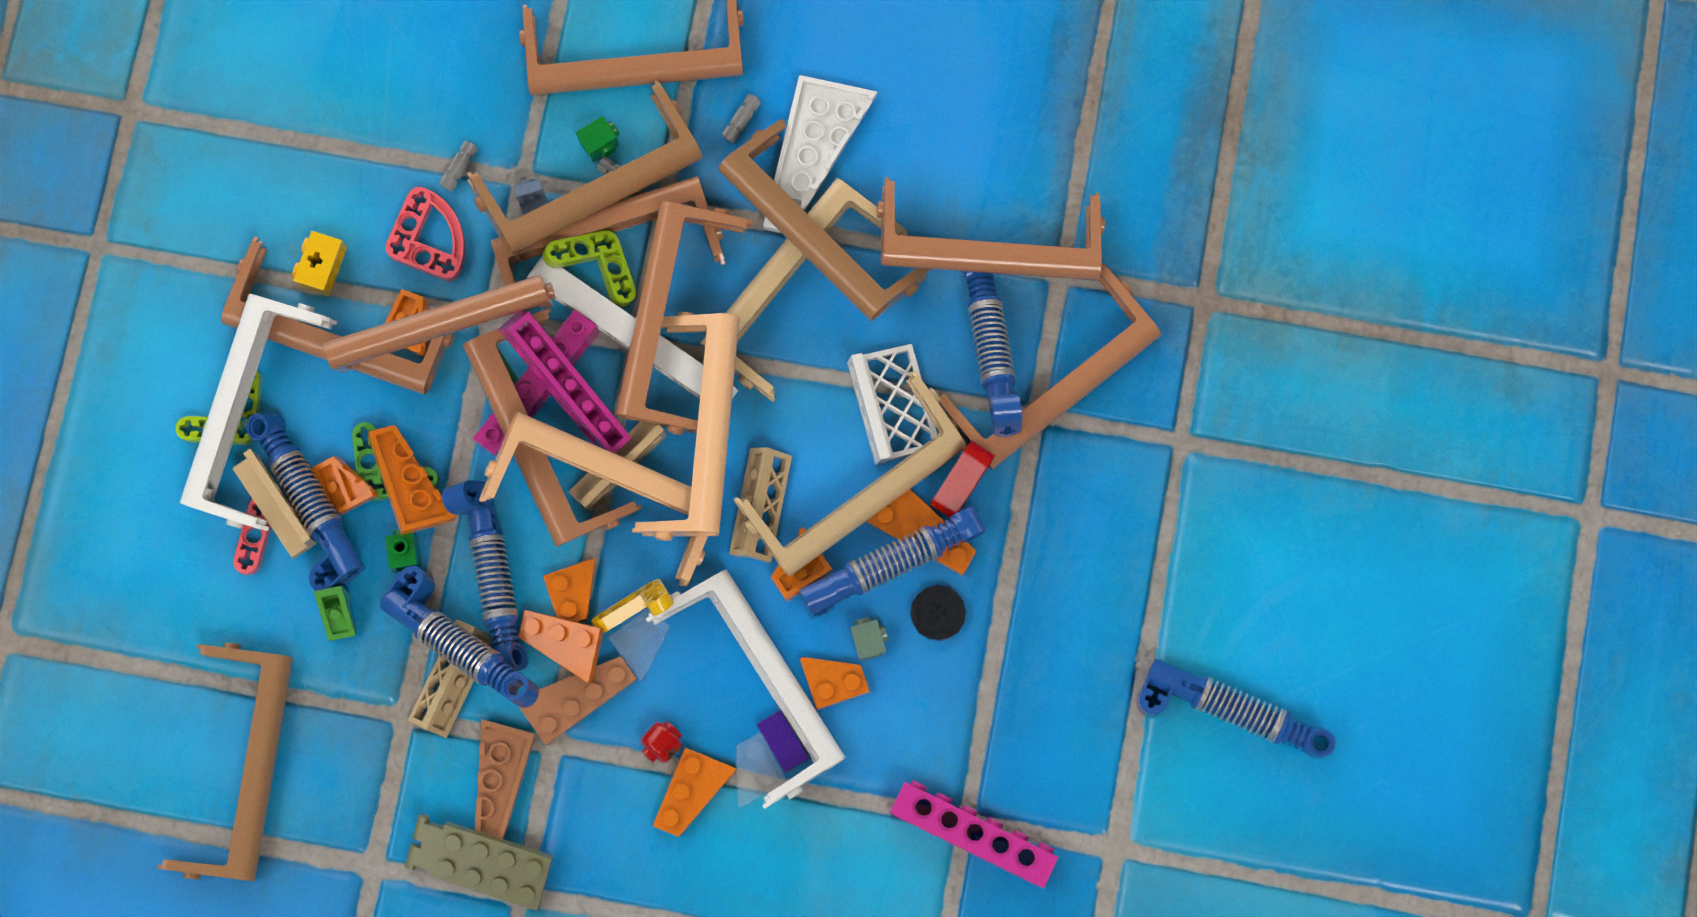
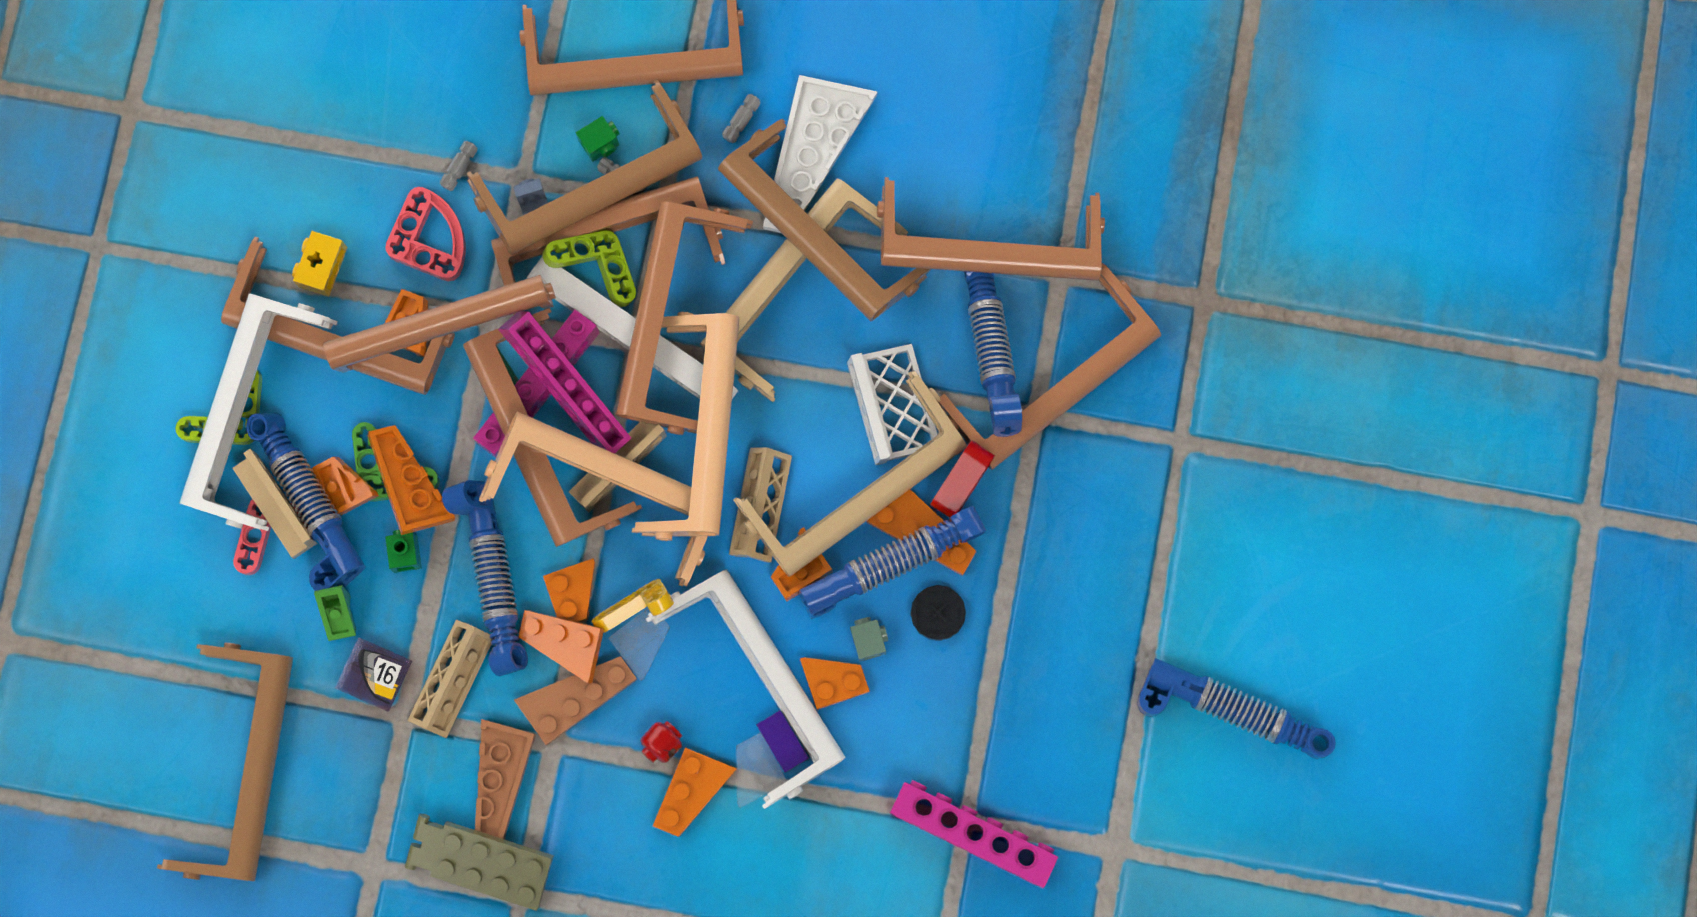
(373, 674): none -> slope
(439, 631): blue piece -> none

